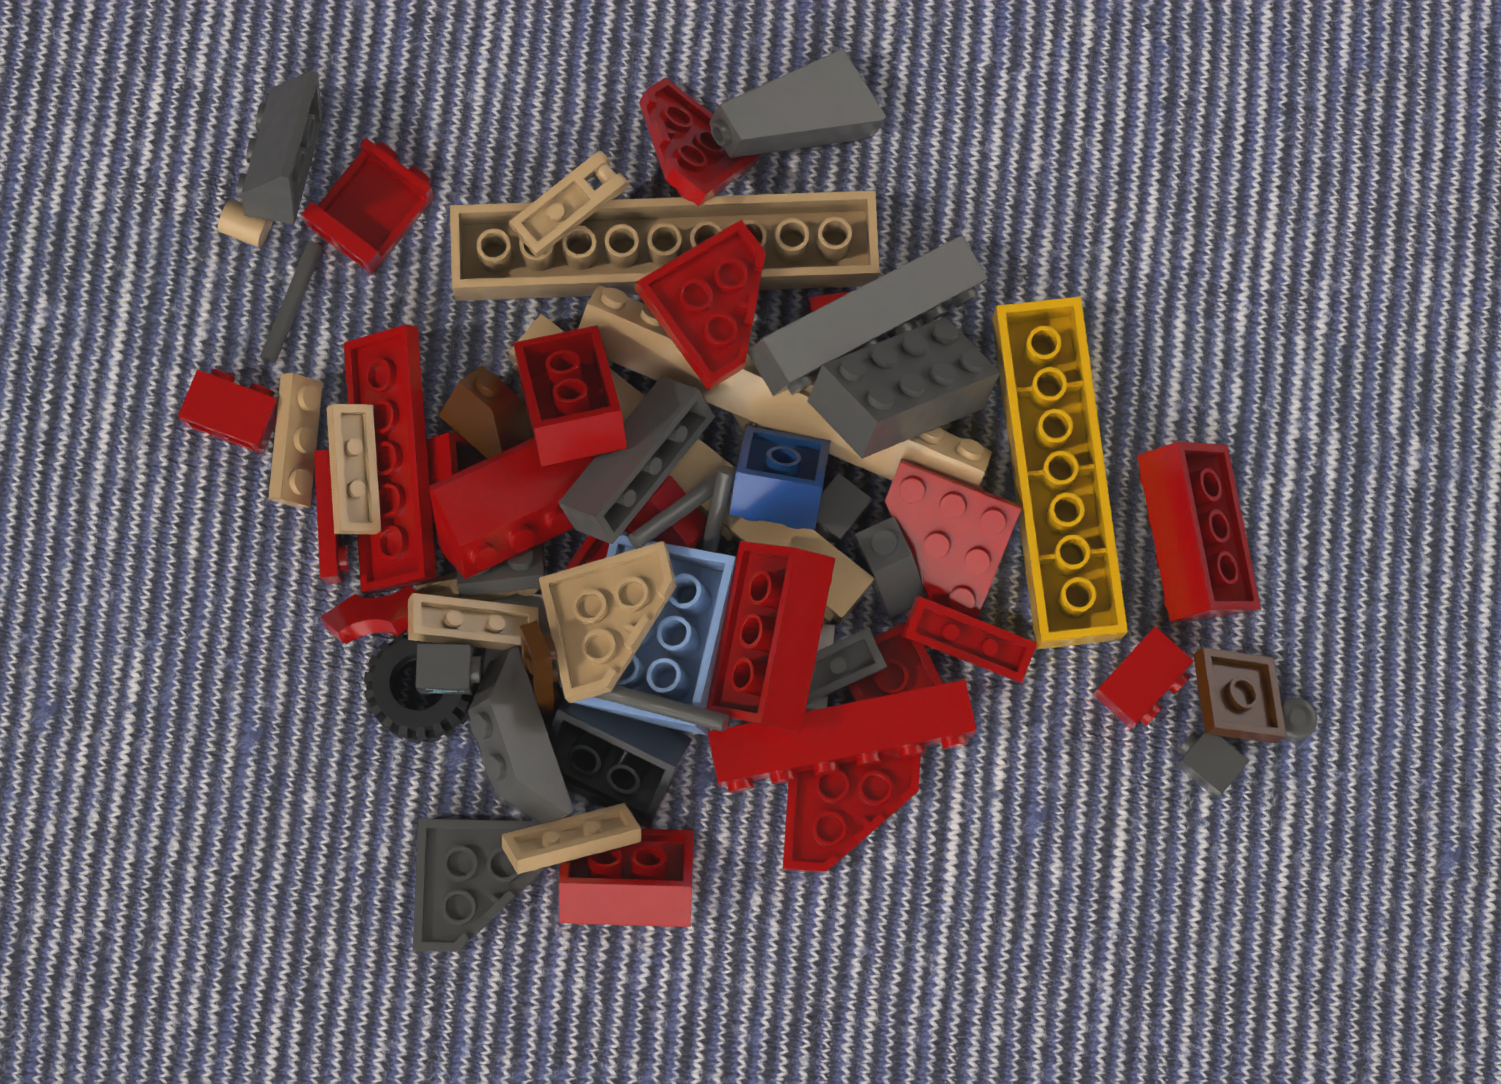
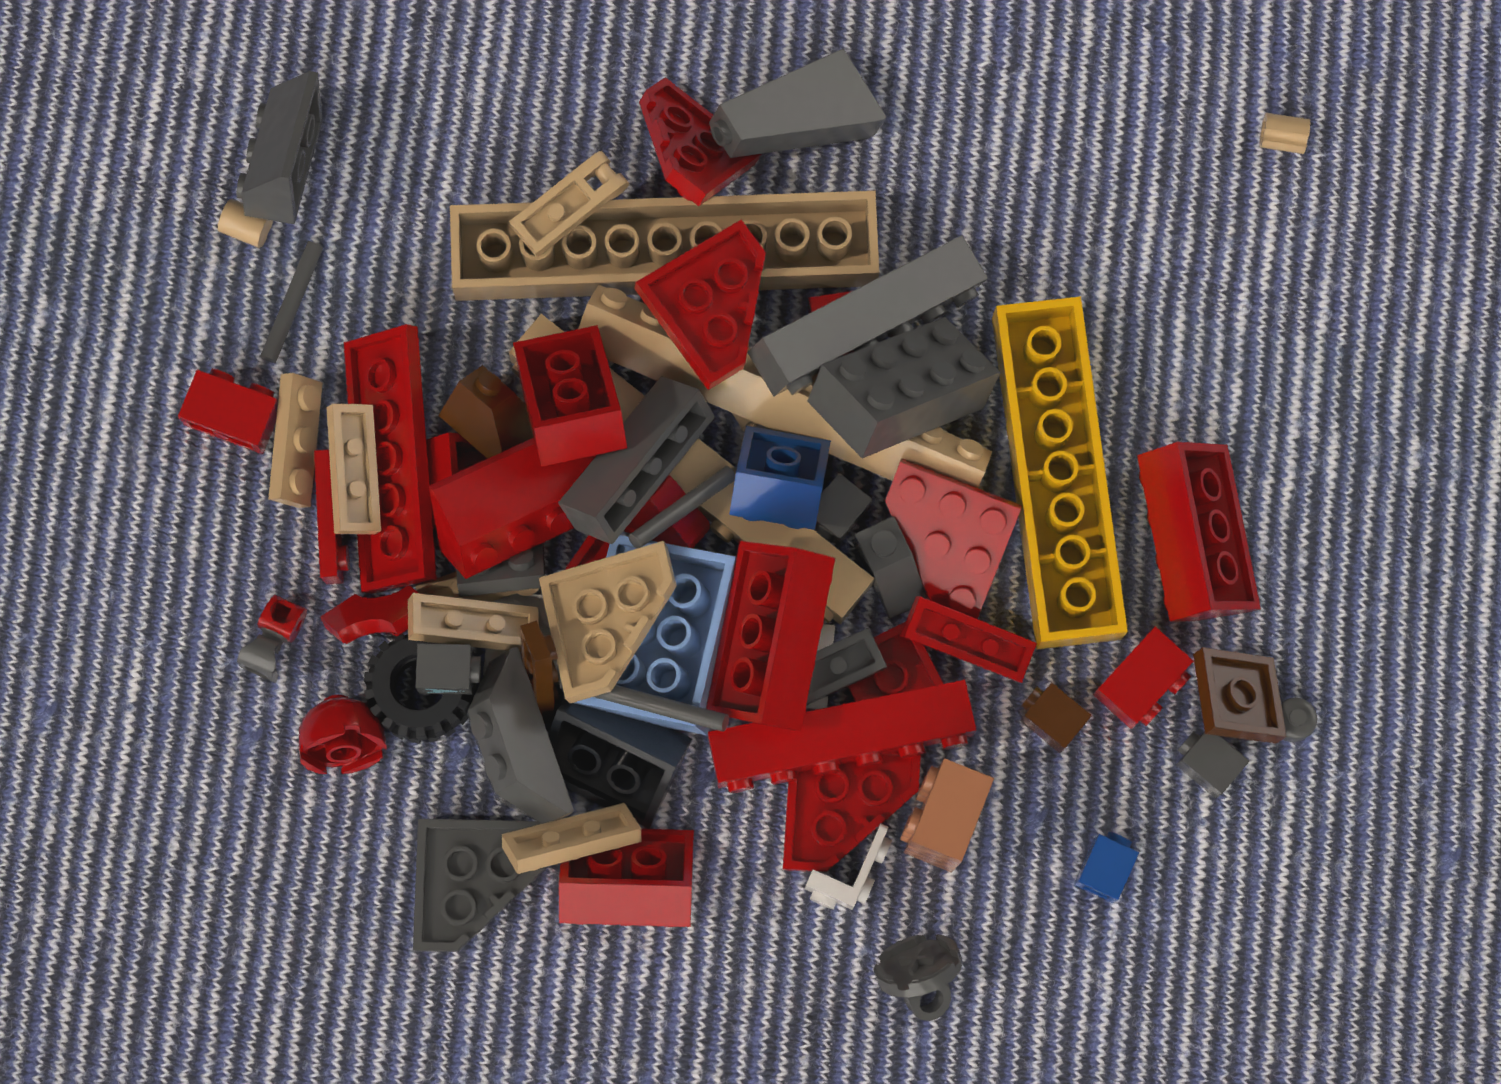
(280, 623): none -> leg
(340, 734): none -> red cylinder
(370, 206): red panel -> none
(718, 509): dark grey bar -> none
(830, 891): none -> white bracket
(917, 968): none -> dark grey tile
(948, 815): none -> nougat brick
(1054, 716): none -> reddish brown brick
(1107, 866): none -> blue brick
(1284, 133): none -> tan piece

